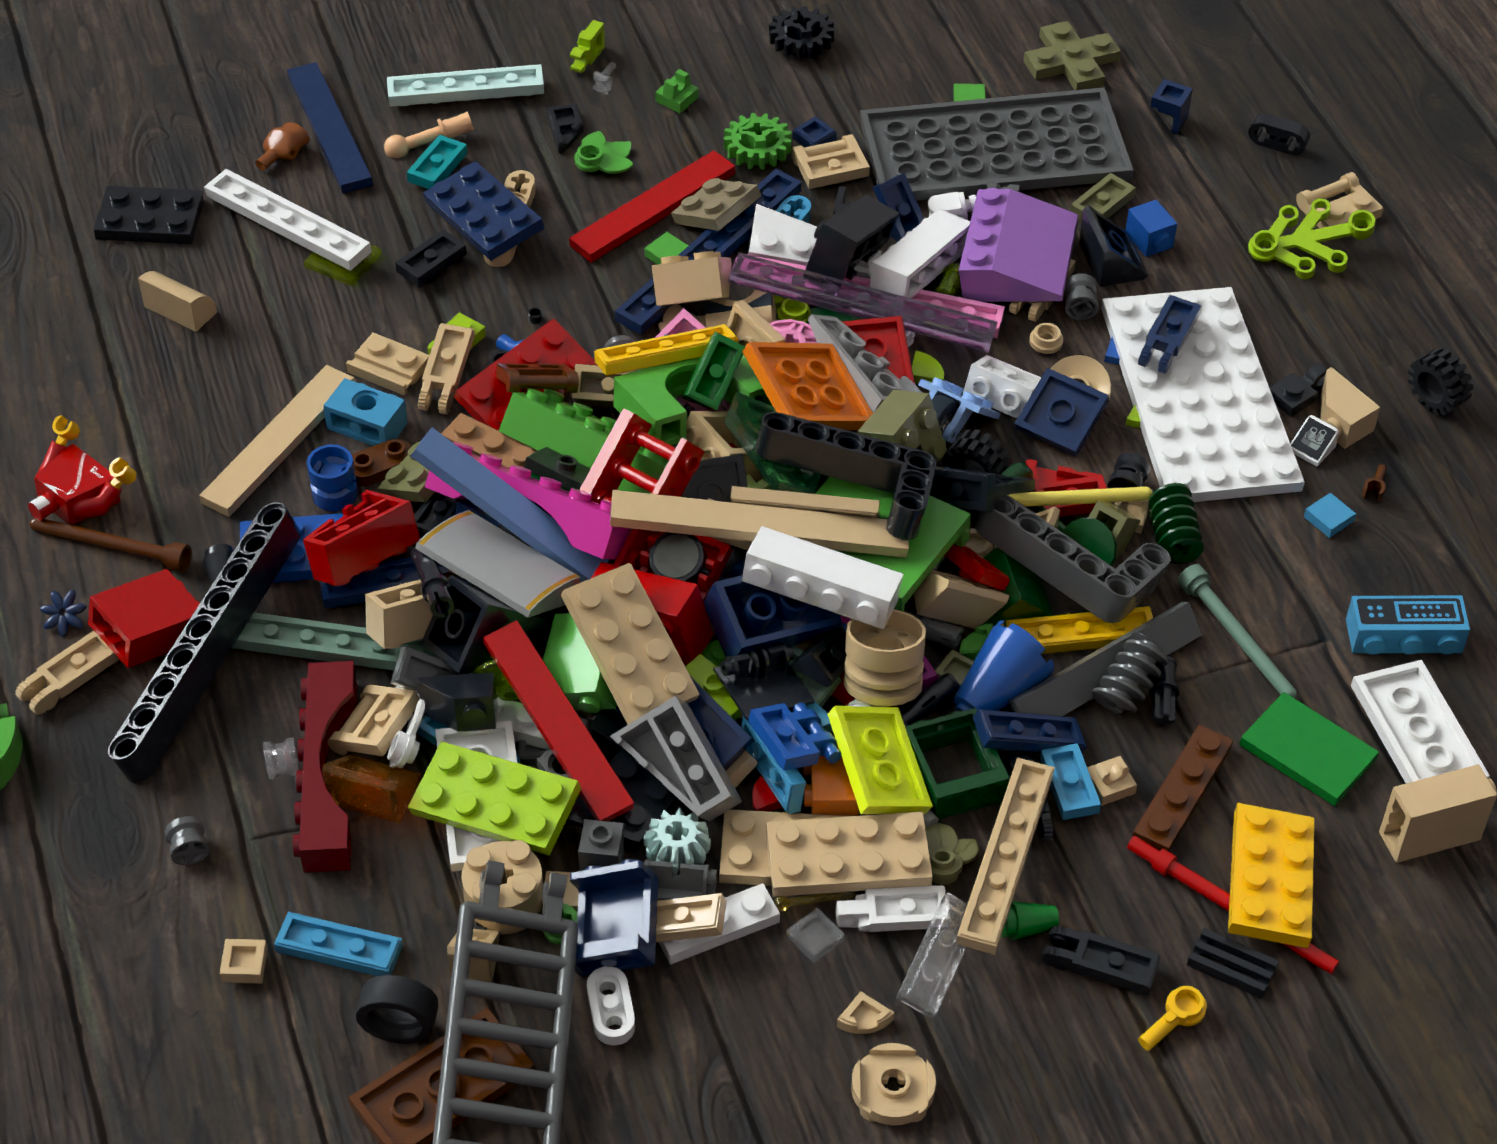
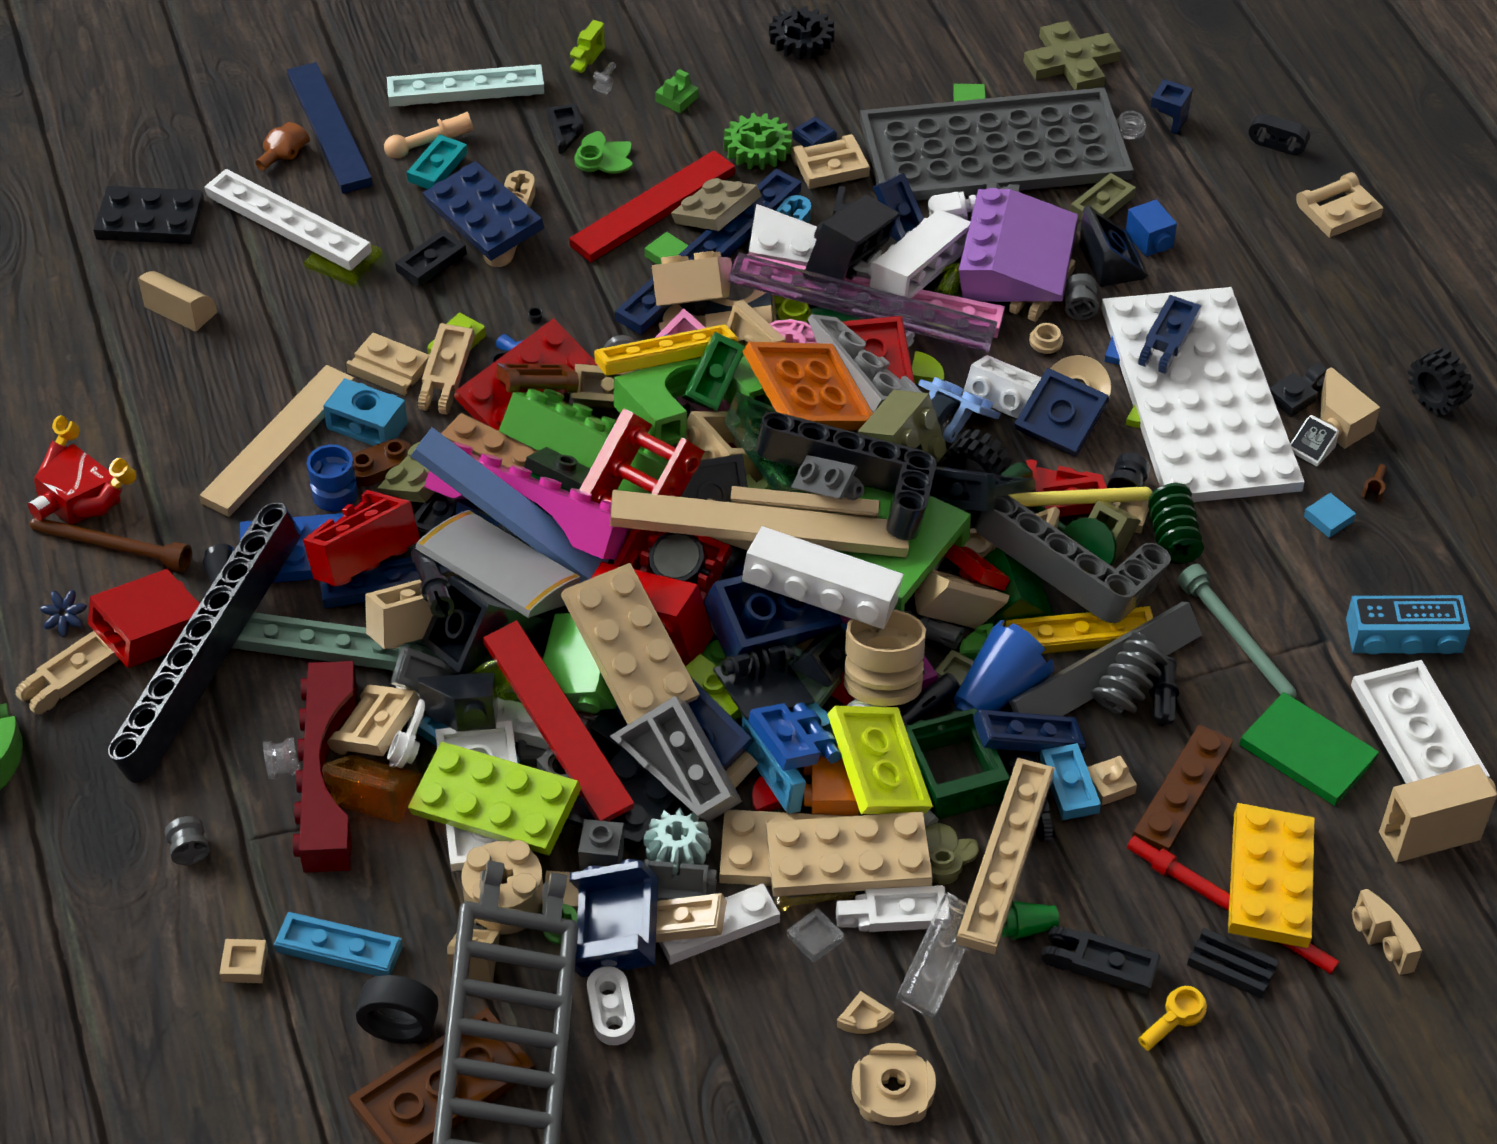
(828, 479): none -> dark grey hinge
(1131, 124): none -> clear plate
(1308, 239): lime plant -> none
(1384, 925): none -> tan slope

